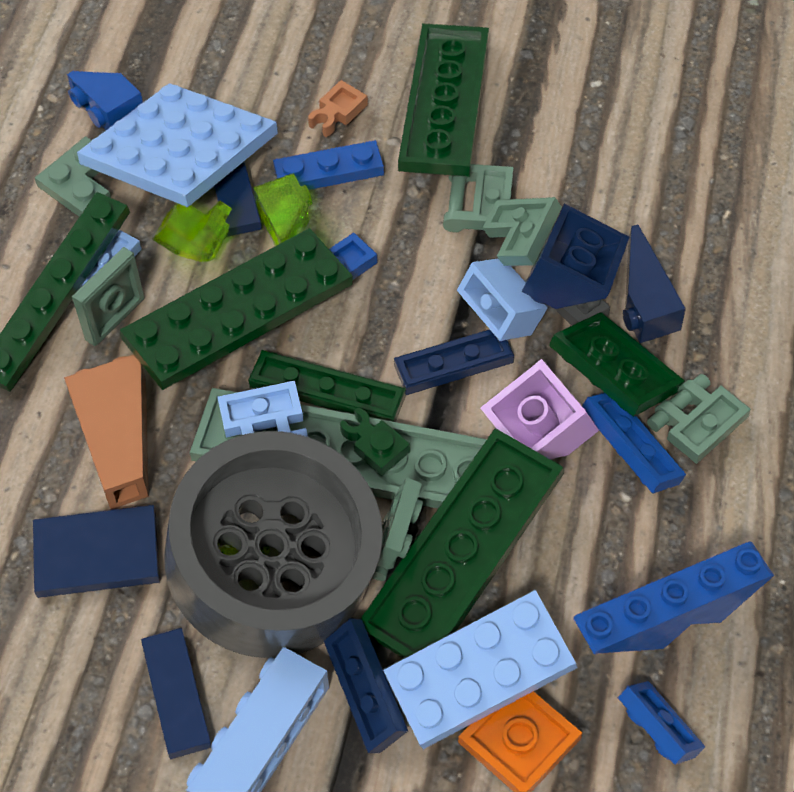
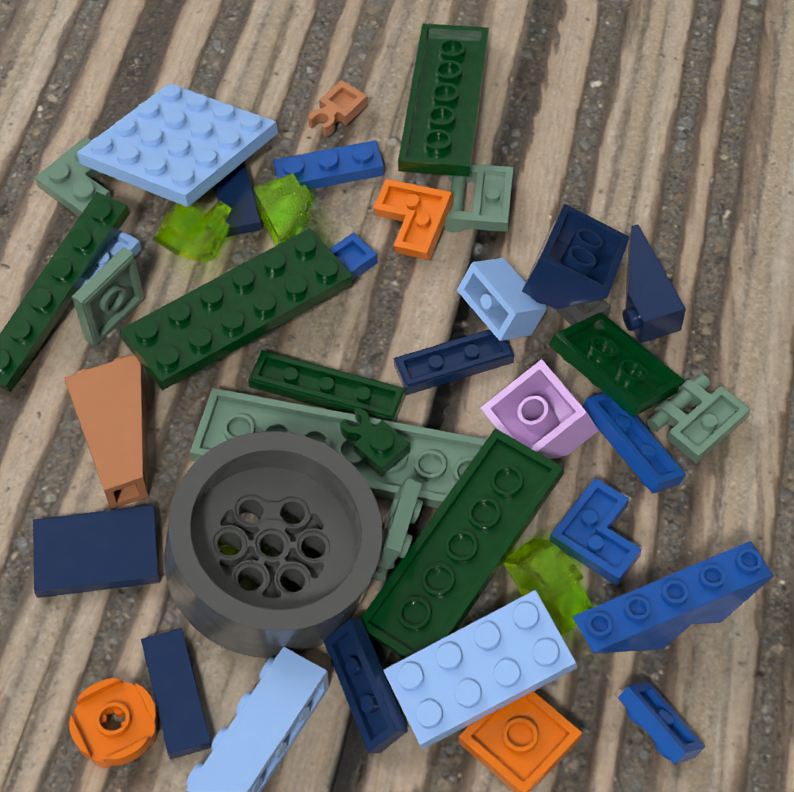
(103, 95): blue slope -> none
(111, 746): none -> orange plate
(261, 410): light blue plate -> none
(420, 210): none -> orange plate
(524, 225): sand green plate -> none
(555, 578): none -> clear neon green brick
(588, 535): none -> blue plate

